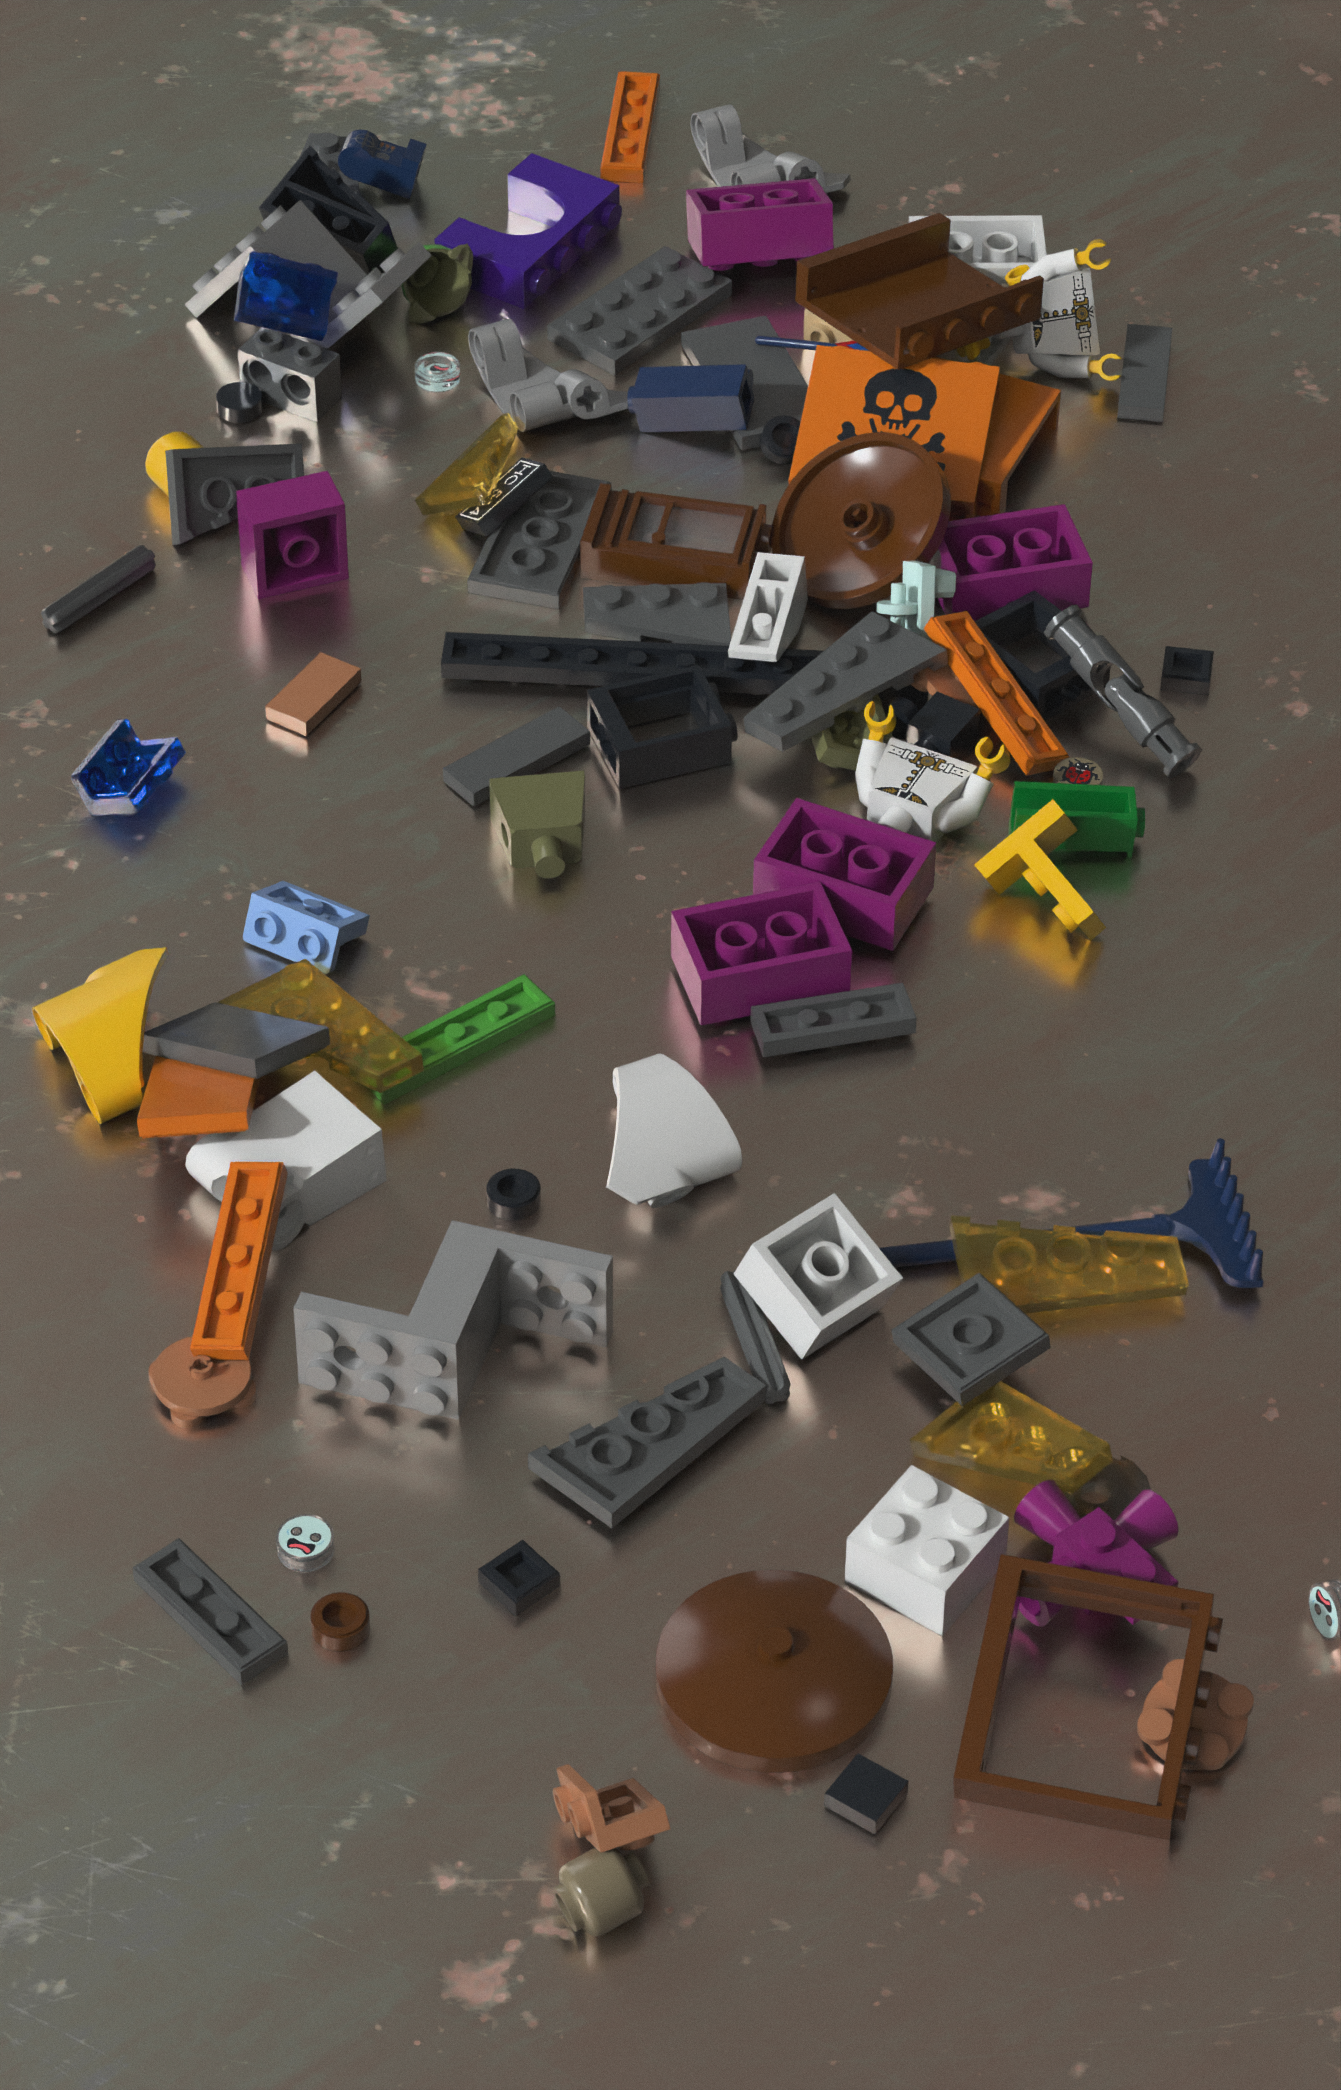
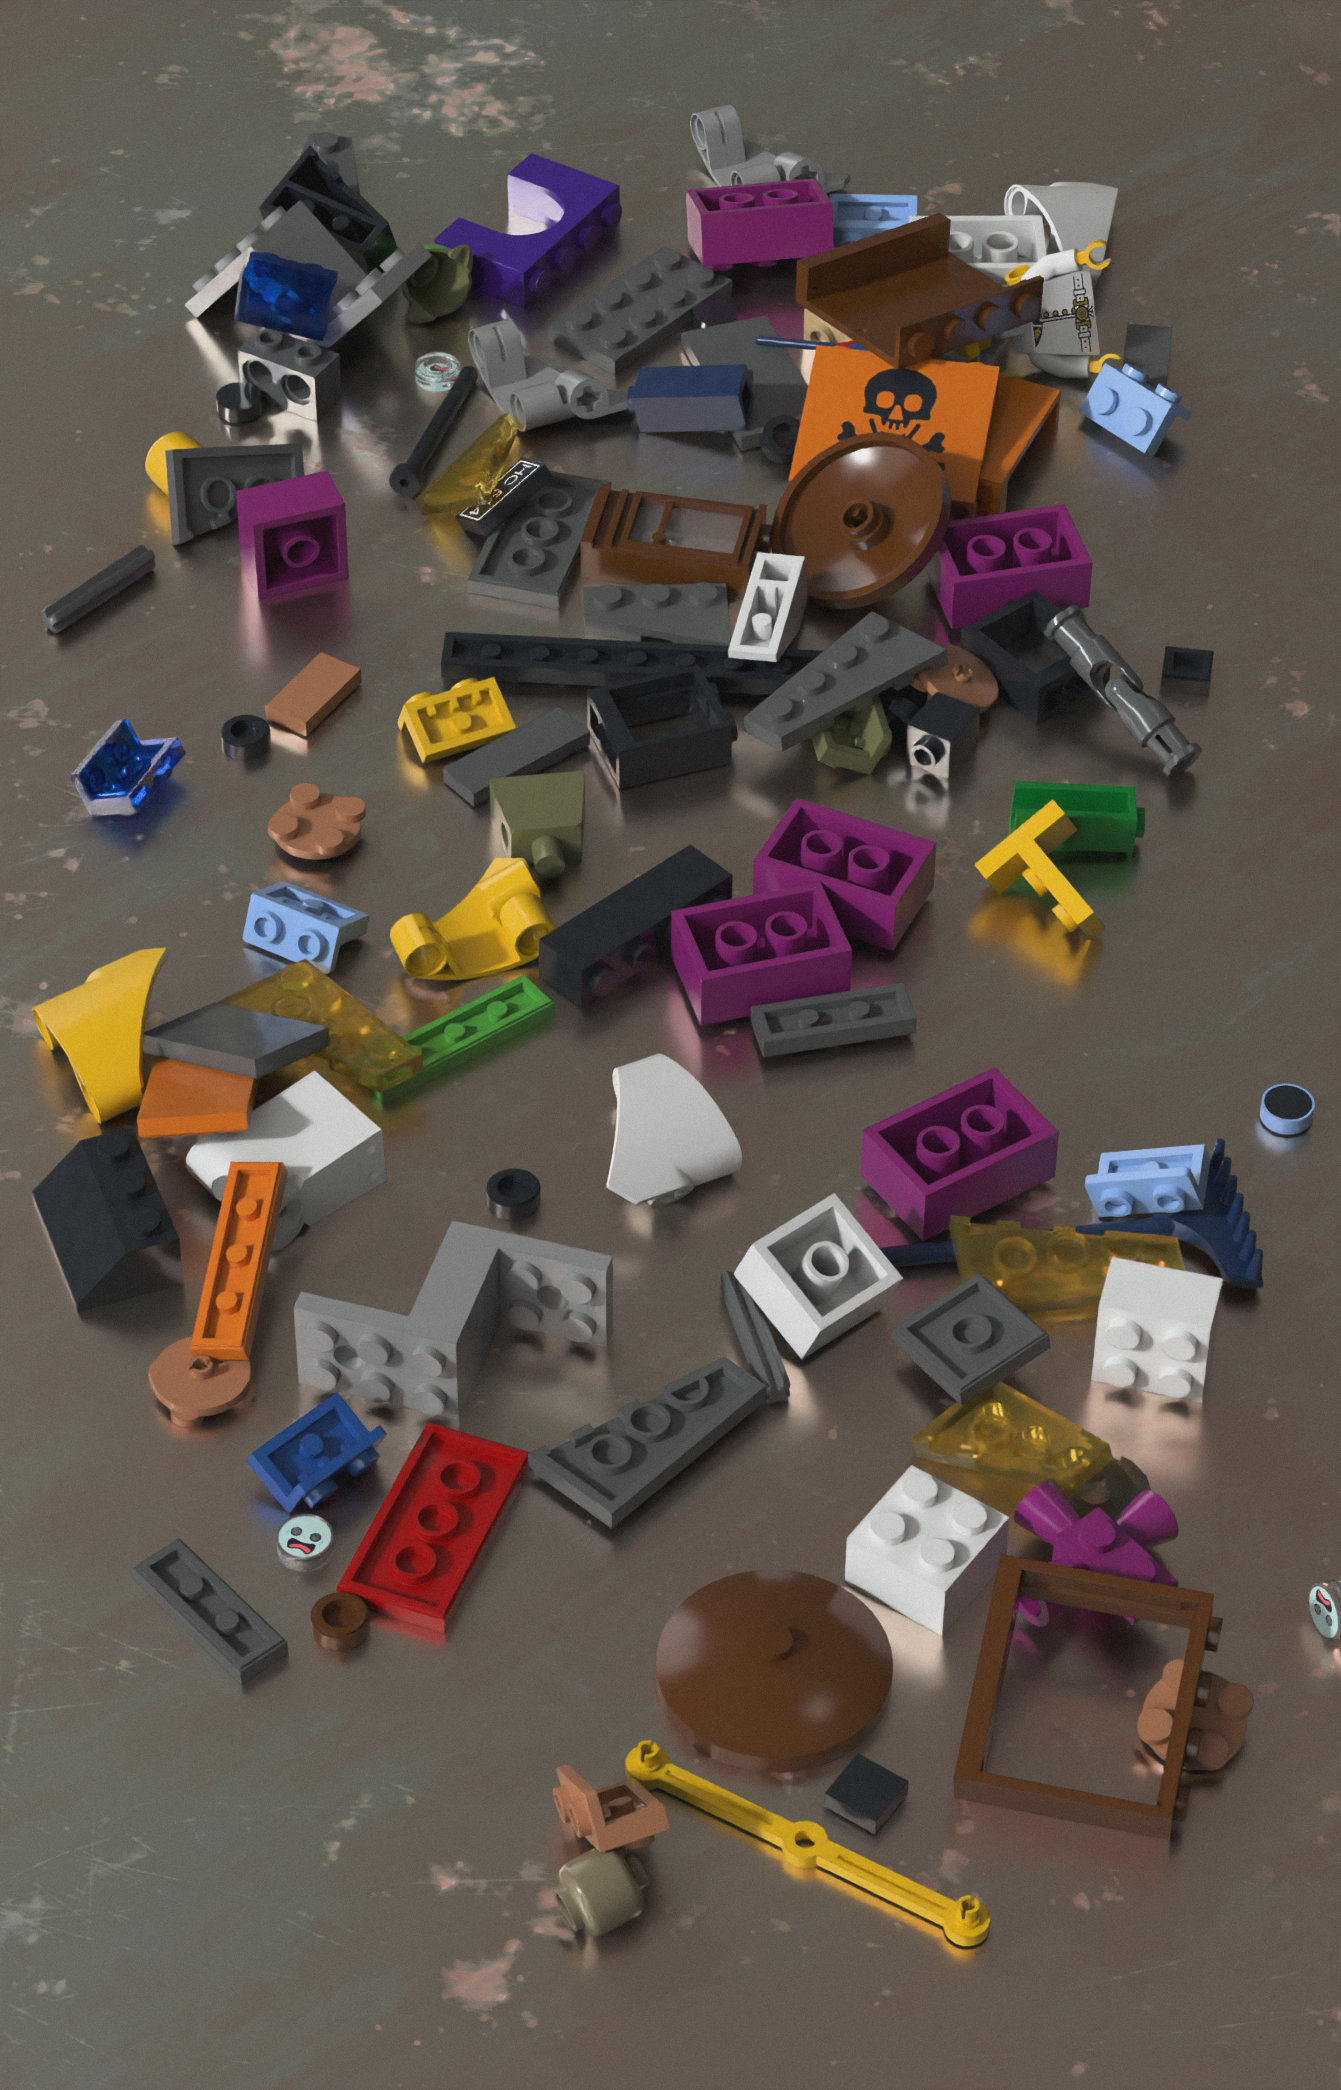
(108, 1222): none -> black slope
(245, 737): none -> black tile
(314, 1453): none -> blue bracket
(317, 823): none -> nougat piece
(381, 162): dark blue leg -> none
(407, 477): none -> black bar
(435, 1527): none -> red tile
(456, 719): none -> yellow bracket
(483, 934): none -> yellow panel
(519, 1577): black tile -> none
(628, 927): none -> black brick
(630, 127): orange tile -> none
(714, 312): none -> black tile
(869, 214): none -> light blue bracket
(914, 598): light aqua hips -> none
(919, 787): white torso -> none
(959, 1153): none -> magenta brick
(964, 1921): none -> yellow piece
(996, 693): orange tile -> none
(1072, 209): none -> white panel
(1078, 771): tile -> none
(1132, 408): none -> light blue bracket
(1150, 1181): none -> light blue bracket
(1156, 1329): none -> white brick
(1287, 1109): none -> tile

